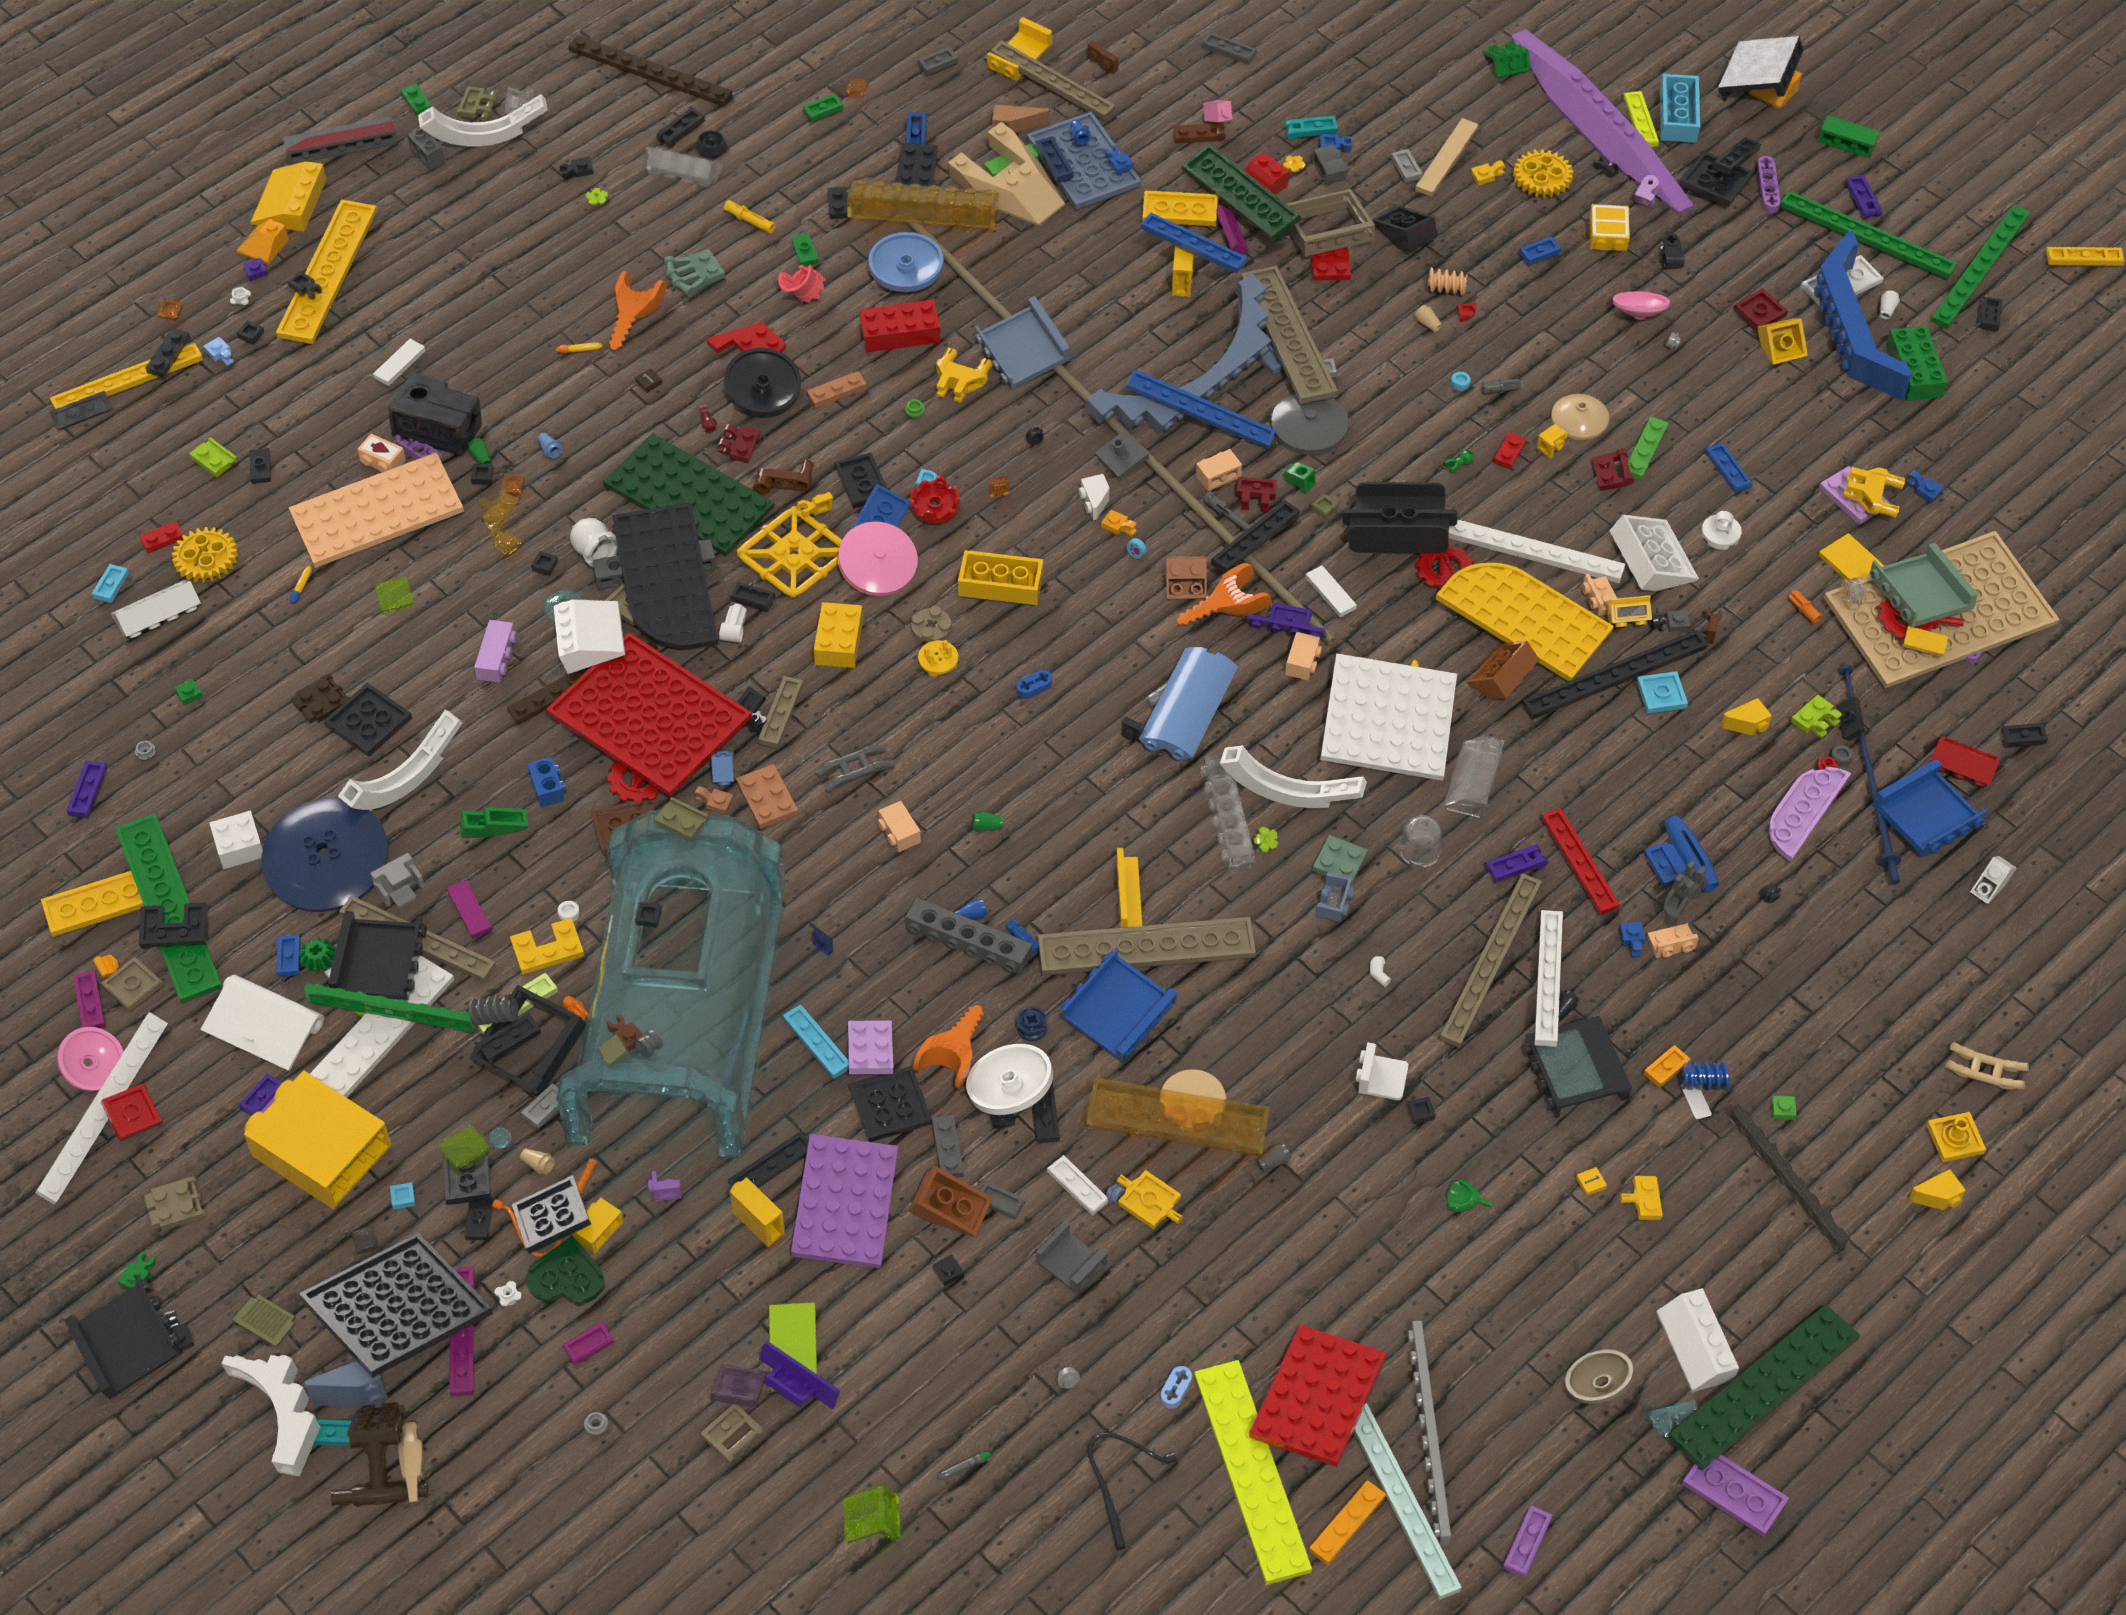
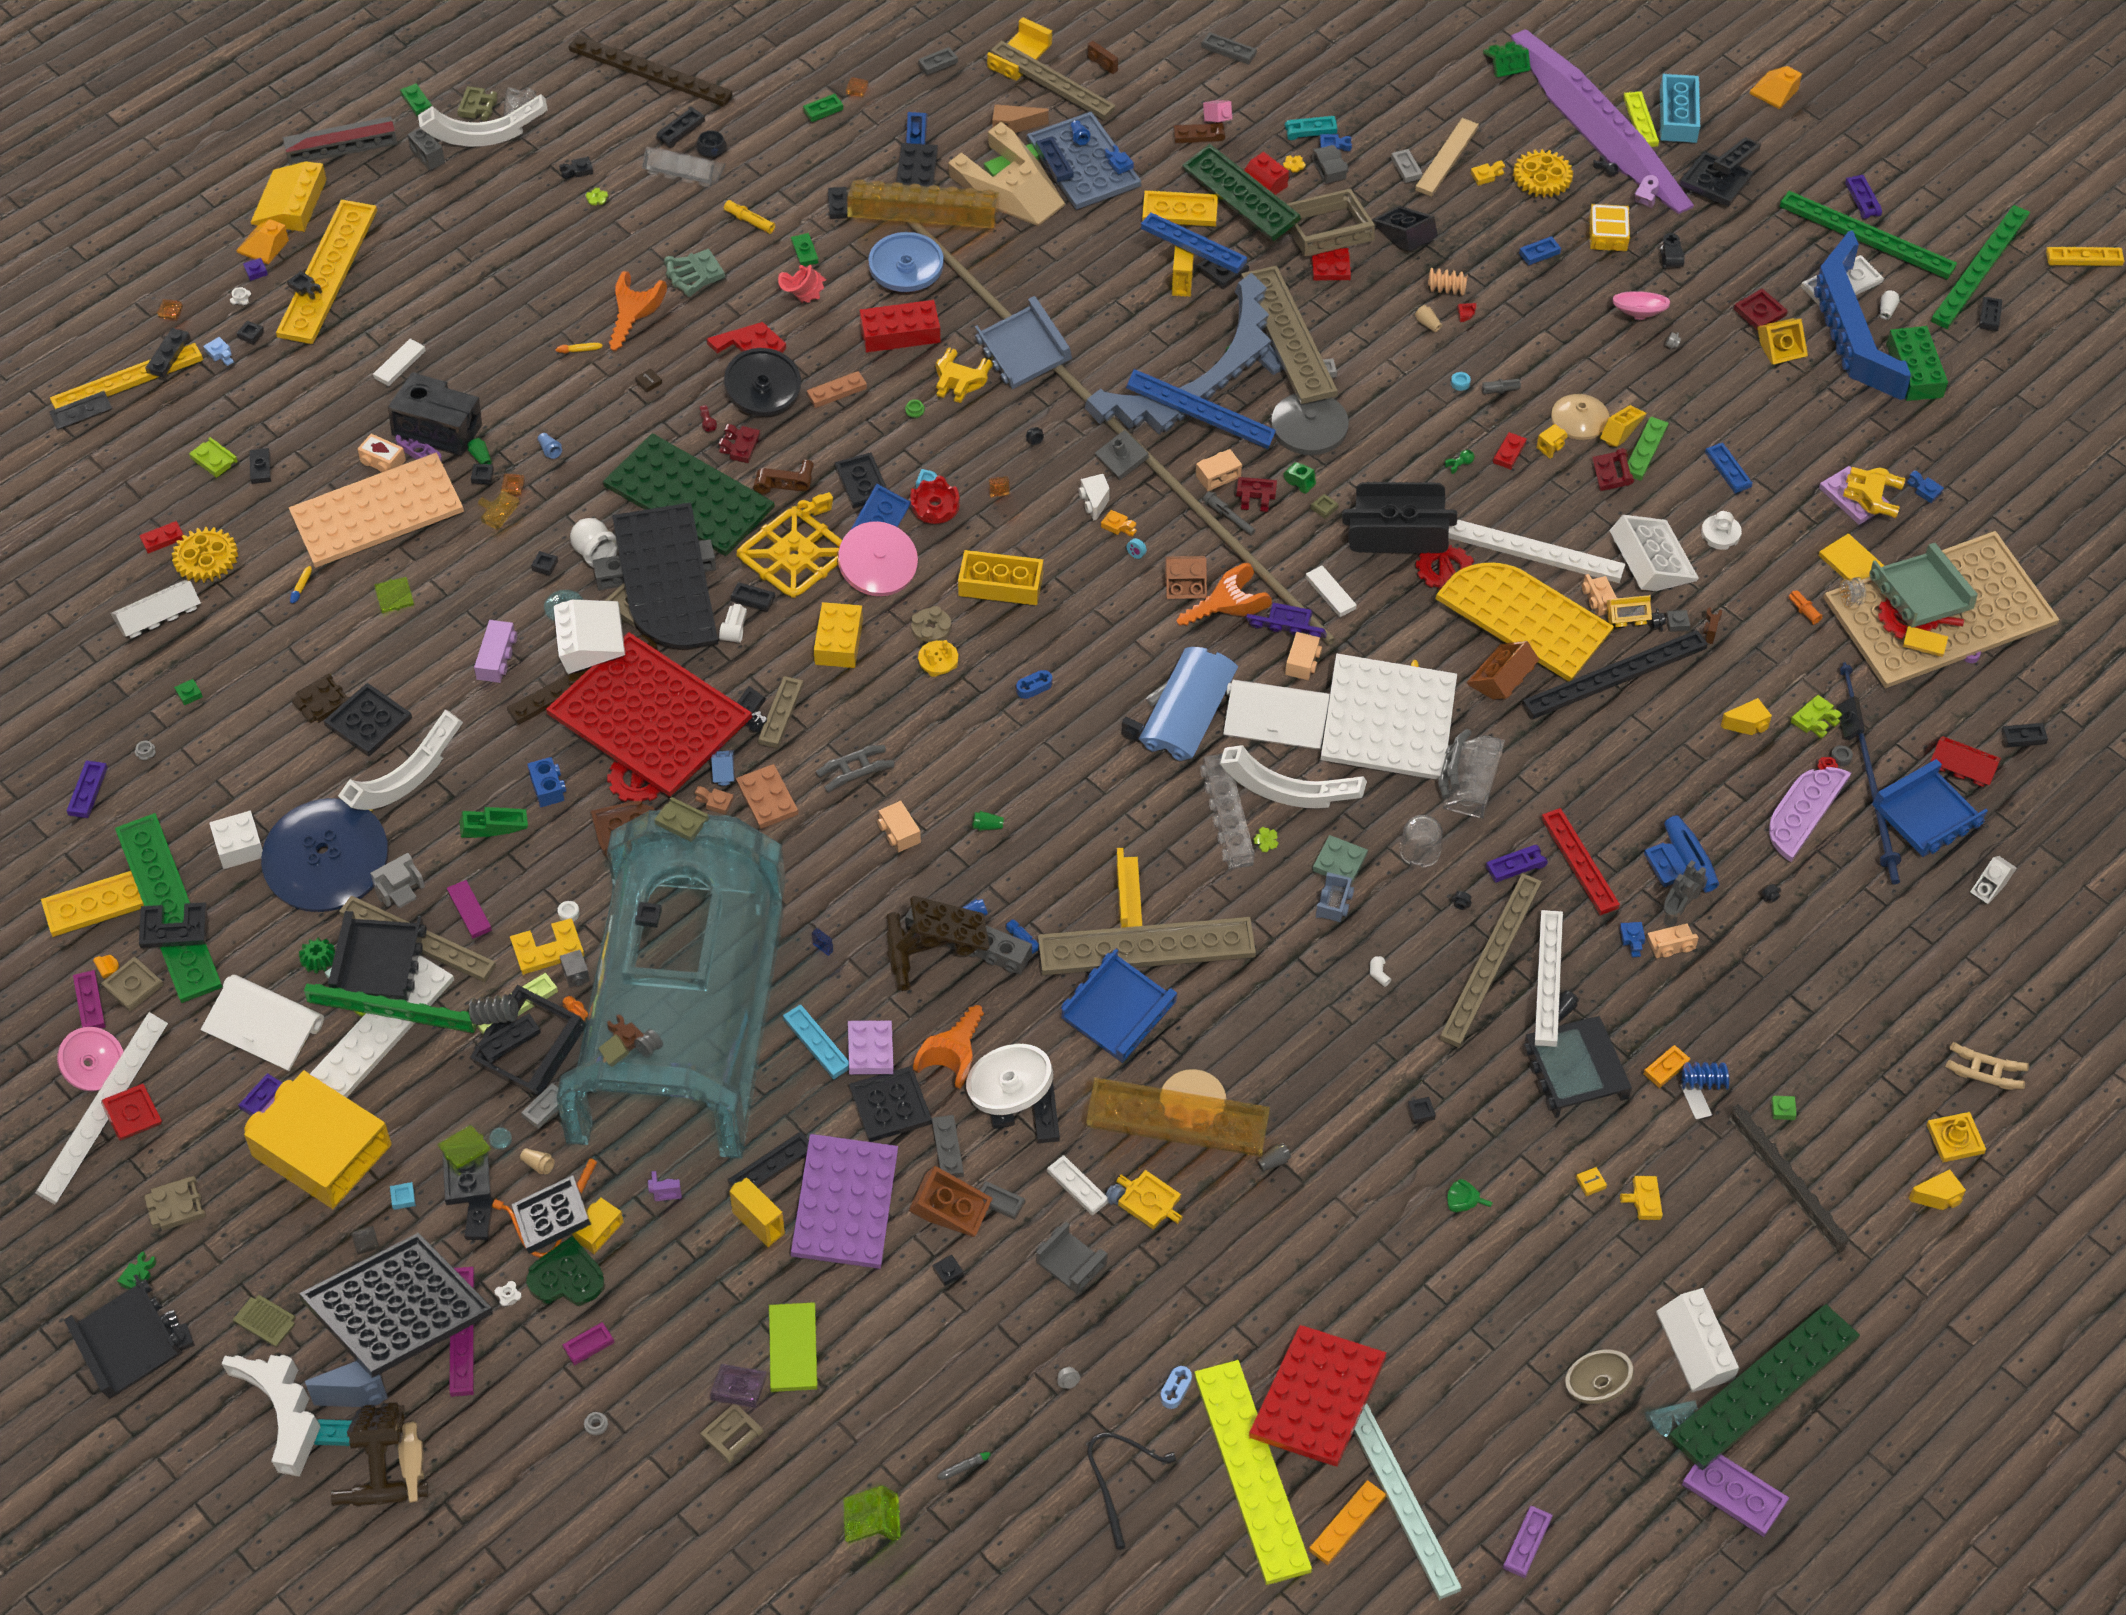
(110, 583): medium azure plate -> none
(288, 955): blue plate -> none
(504, 541): clear yellow plate -> none
(574, 968): none -> flat silver brick
(795, 1380): dark purple bracket -> none
(932, 927): none -> dark brown plate
(1032, 1023): dark blue wheel -> none
(1220, 276): none -> black tile
(1232, 230): magenta plate -> none
(1255, 536): black plate -> none
(1276, 714): none -> white door
(1381, 1075): white bracket -> none
(1430, 1441): light grey plate -> none
(1450, 764): none -> dark grey piece
(1461, 900): none -> black plate
(1622, 425): none -> yellow slope
(1662, 692): medium azure plate -> none
(1762, 65): panel -> none
(1768, 184): medium lavender beam -> none
(1848, 136): green brick -> none

